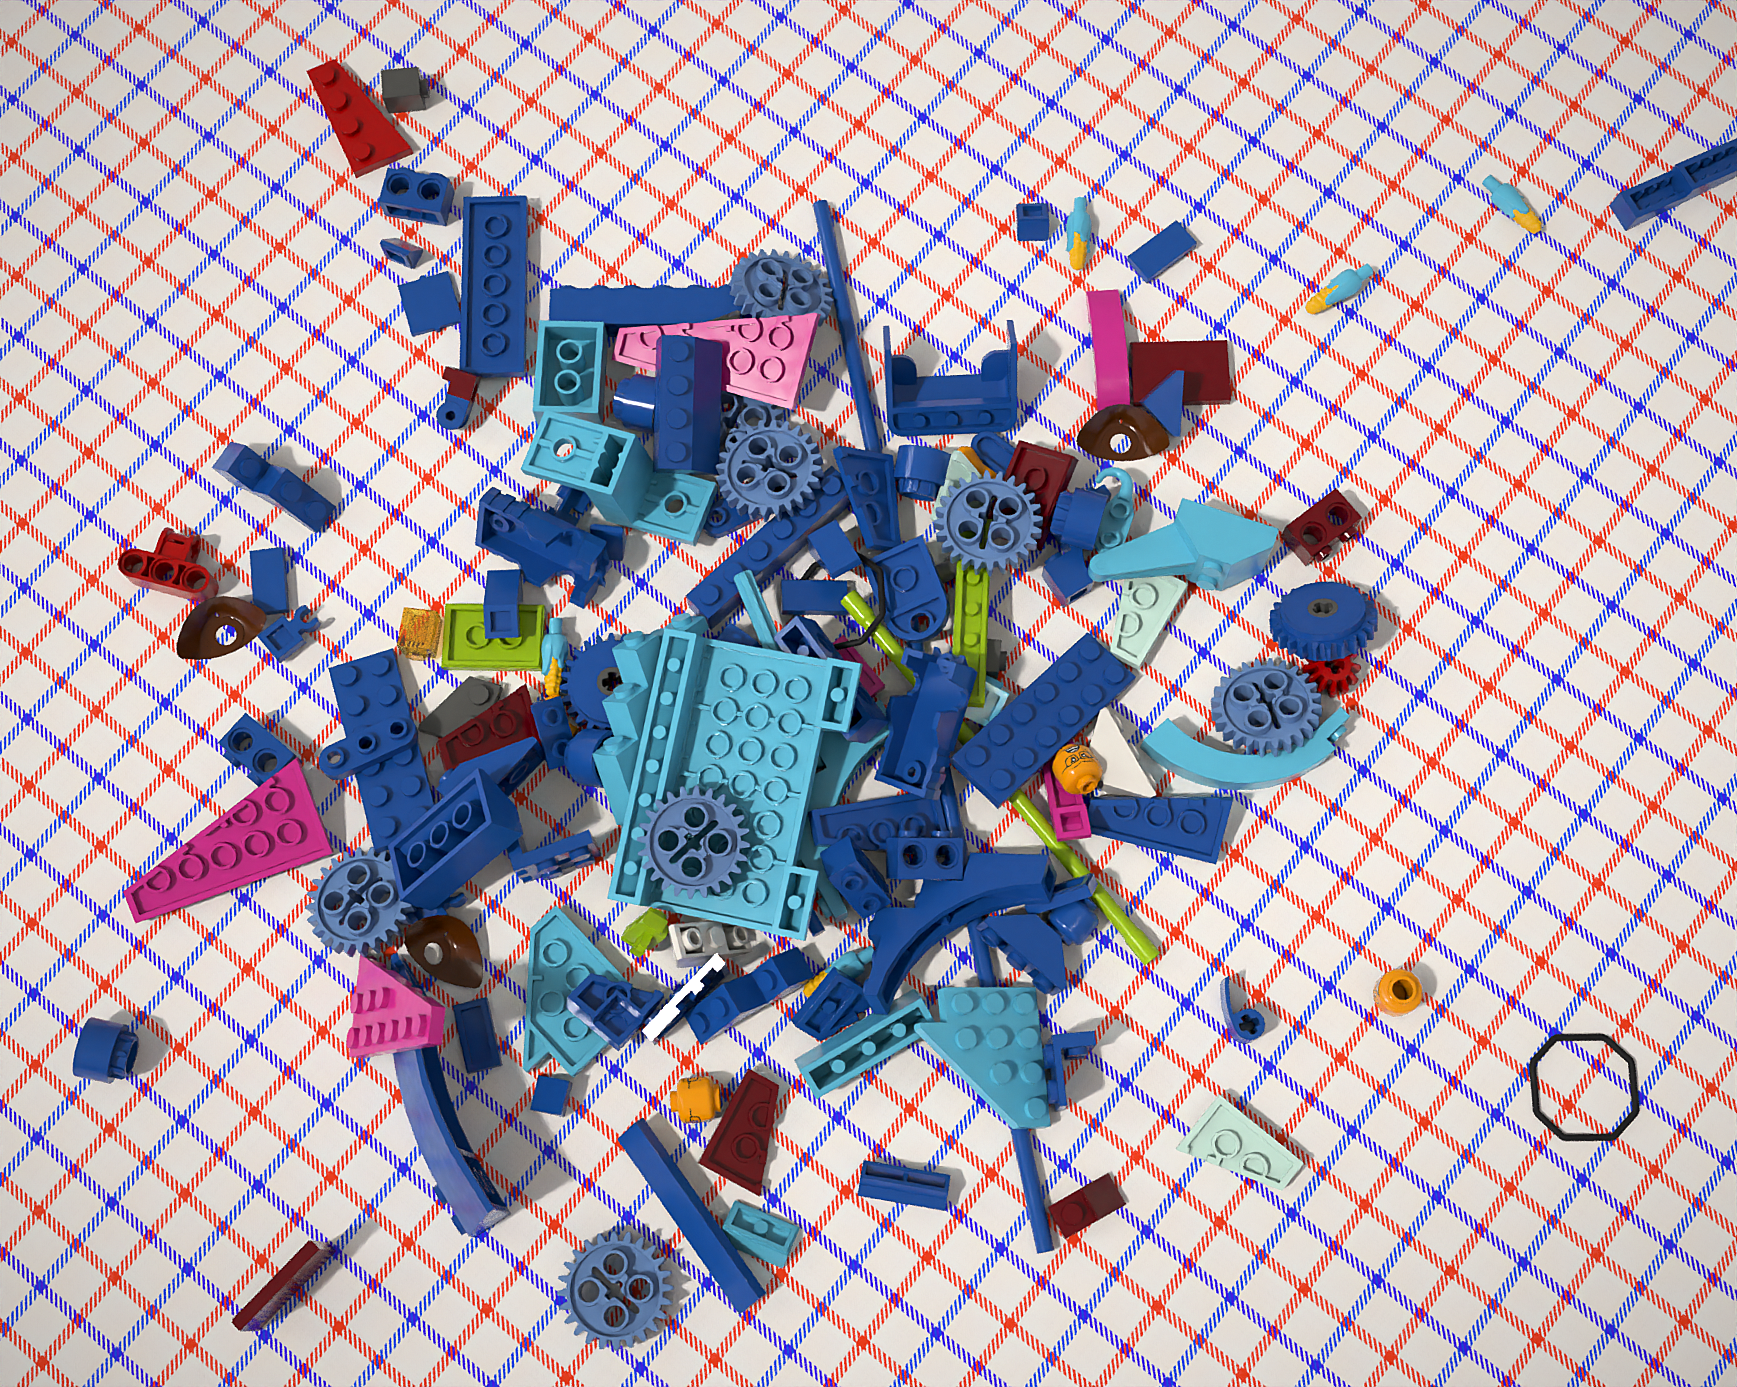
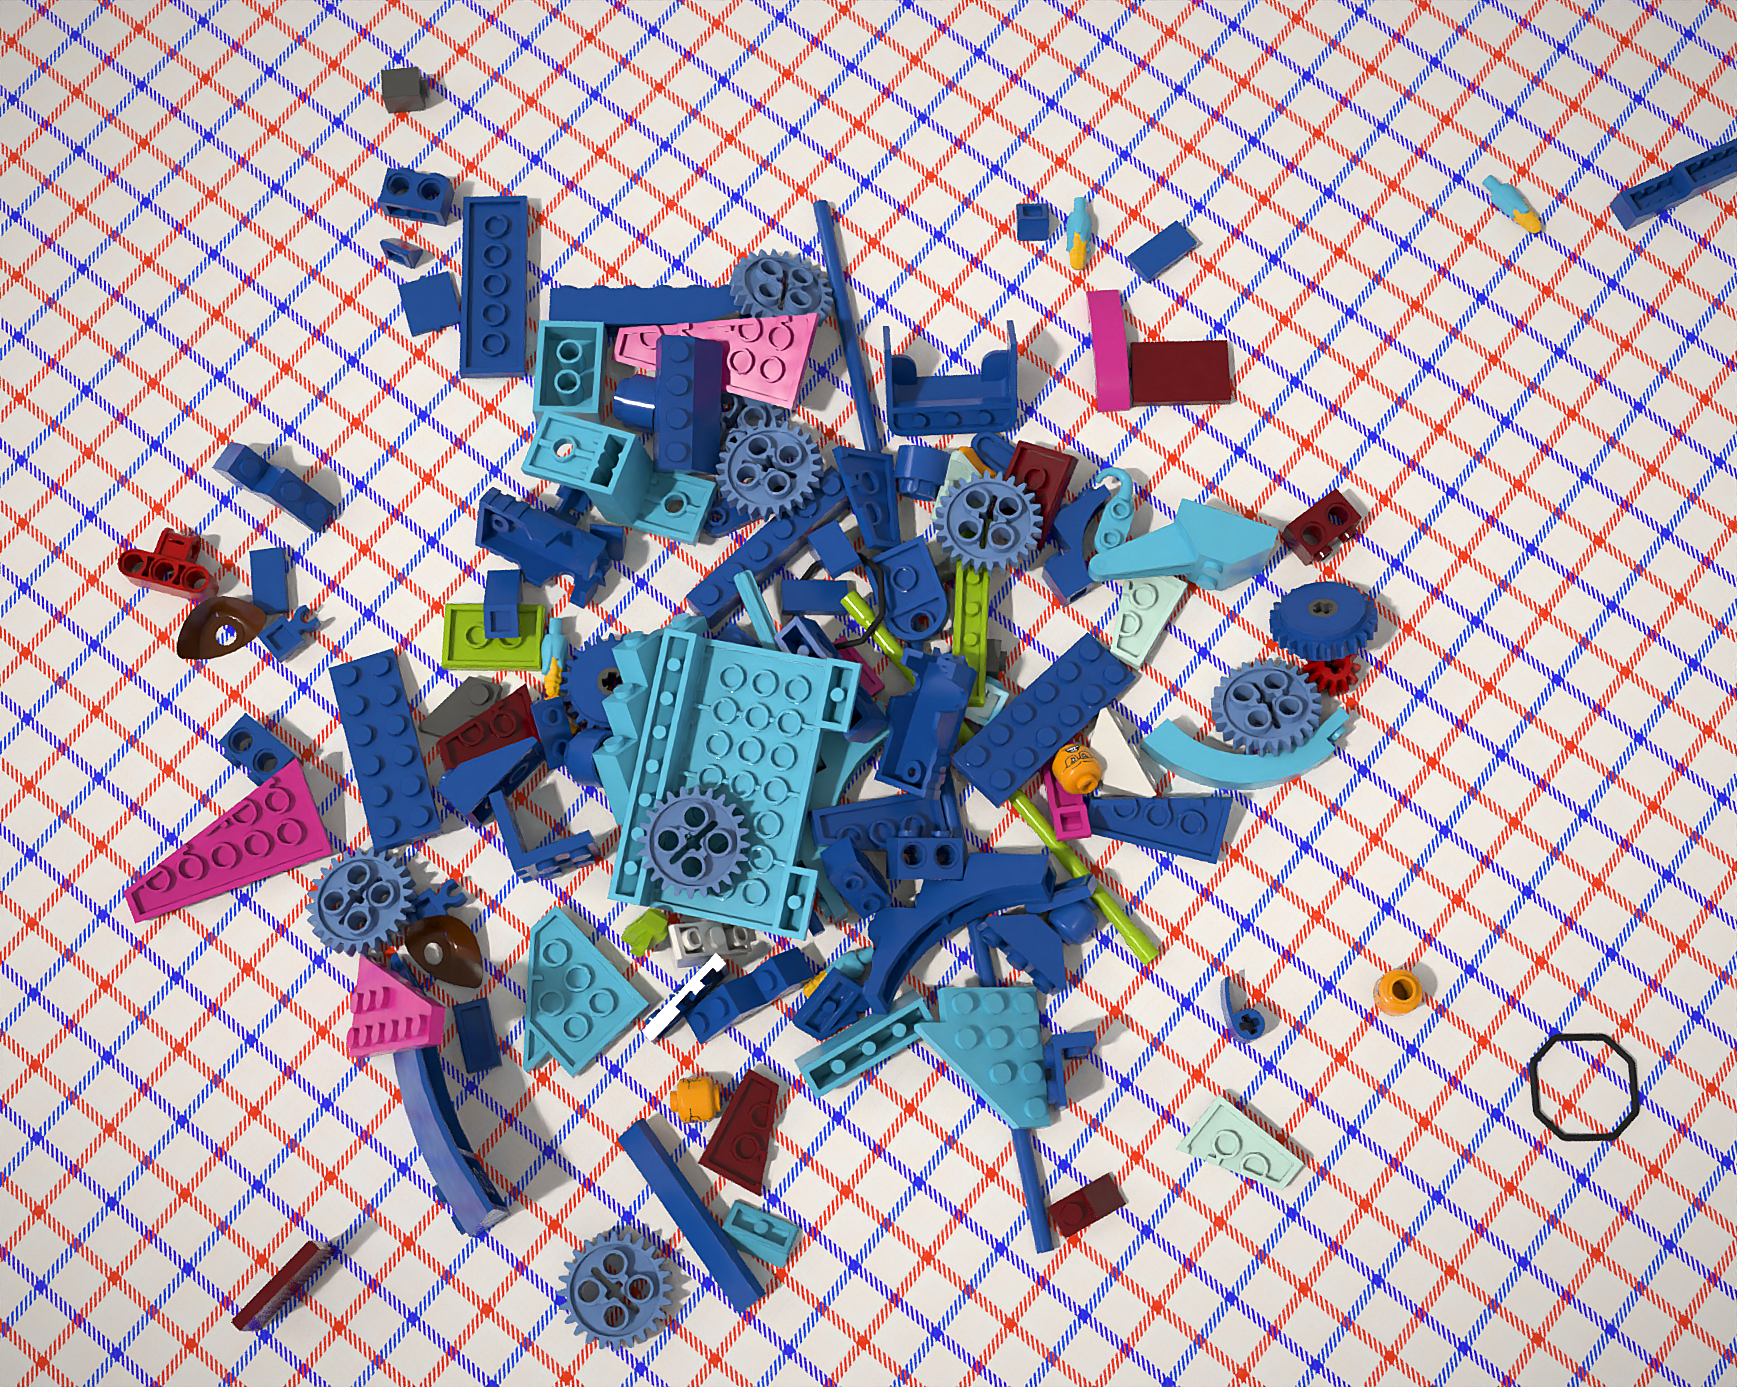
(105, 1051): blue piece -> none
(358, 124): red wing -> none
(383, 746): blue plate -> none
(419, 633): clear yellow brick -> none
(453, 841): blue slope -> none
(459, 399): leg -> none
(551, 1096): blue slope -> none
(612, 1008): blue slope -> none
(904, 1185): blue piece -> none
(1078, 517): blue piece -> none
(1141, 428): reddish brown piece -> none
(1165, 402): blue slope -> none
(1339, 288): medium azure piece -> none

